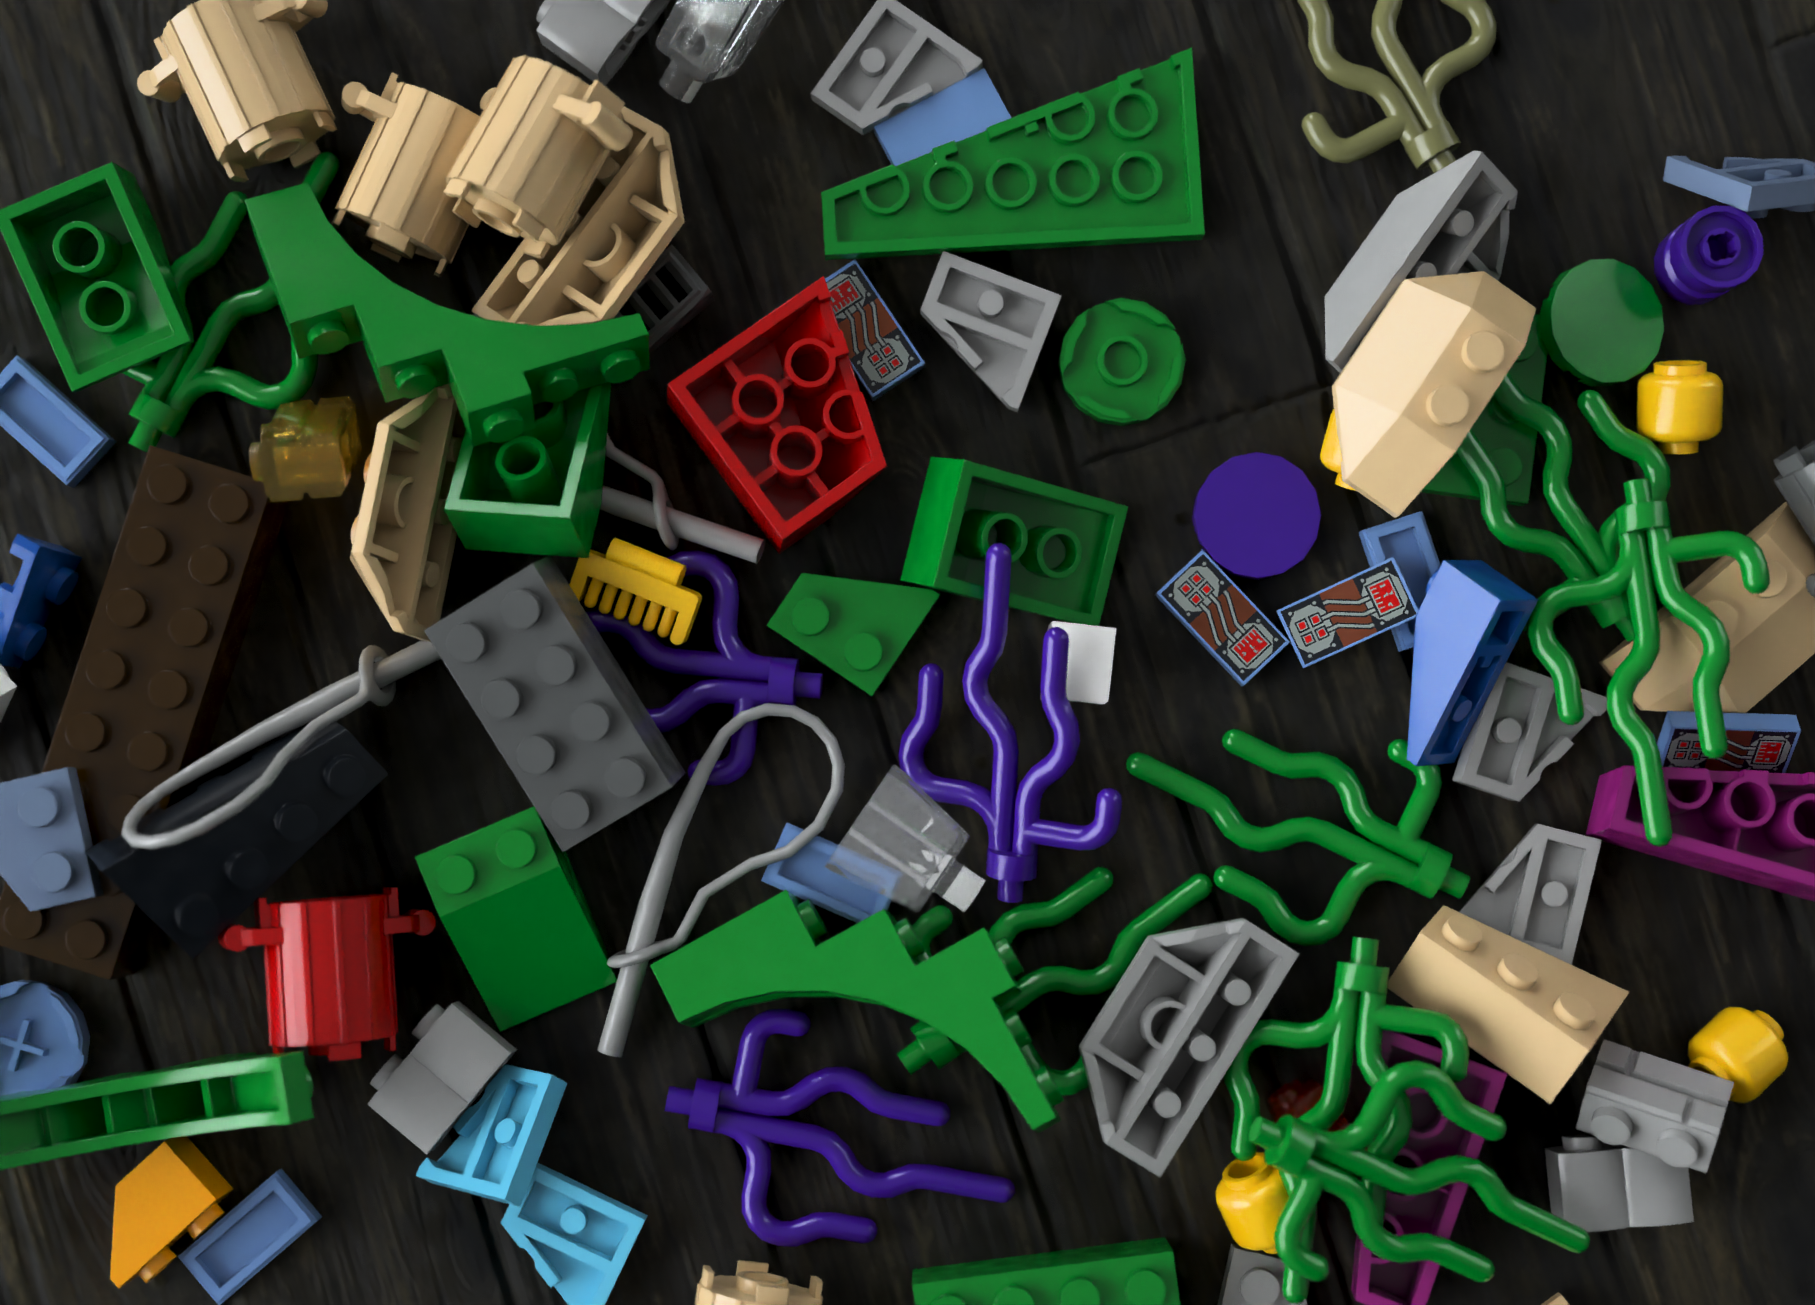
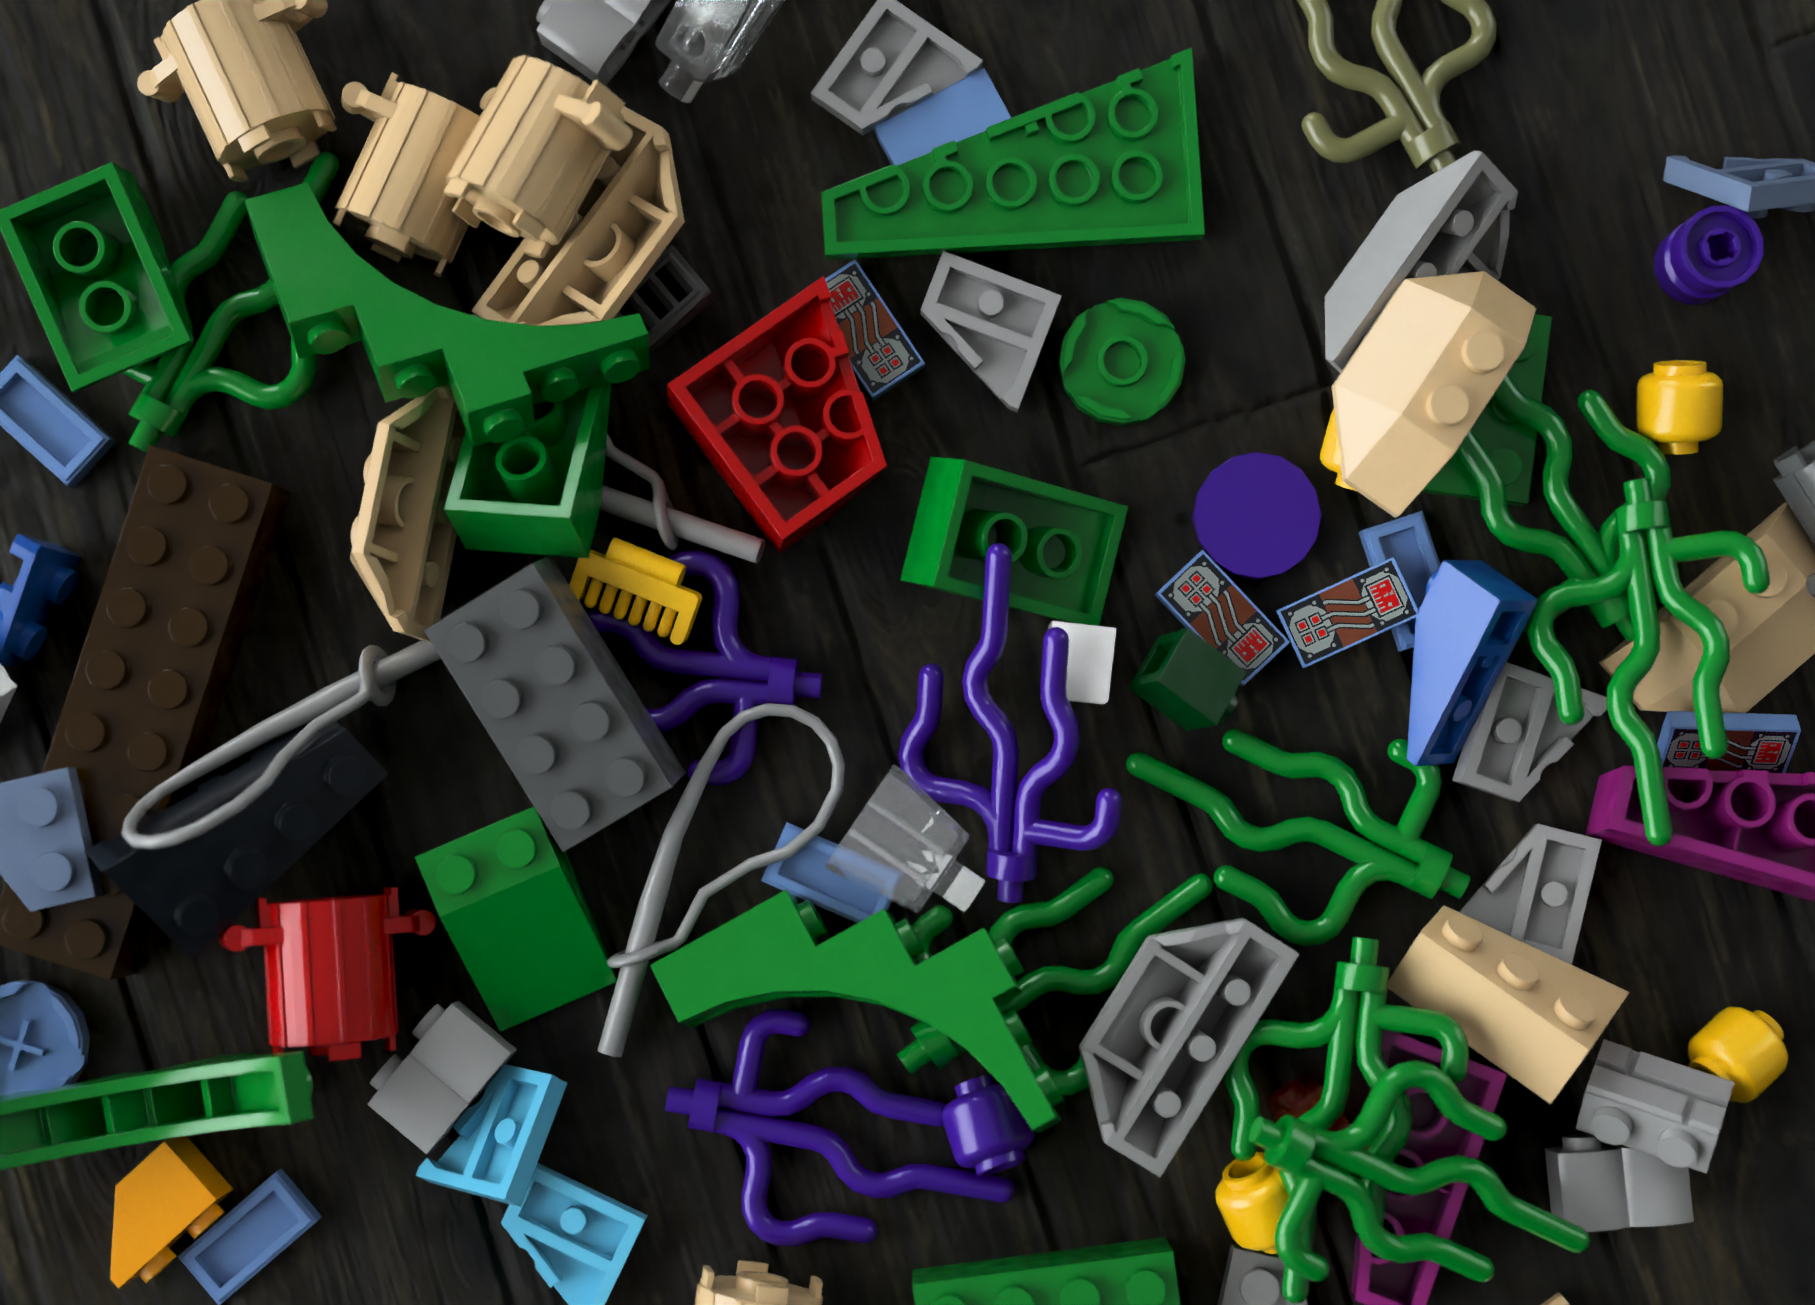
(307, 449): clear yellow brick -> none
(852, 624): green wing -> none
(986, 1127): none -> dark purple head
(1188, 680): none -> dark green brick
(1602, 322): green tile -> none

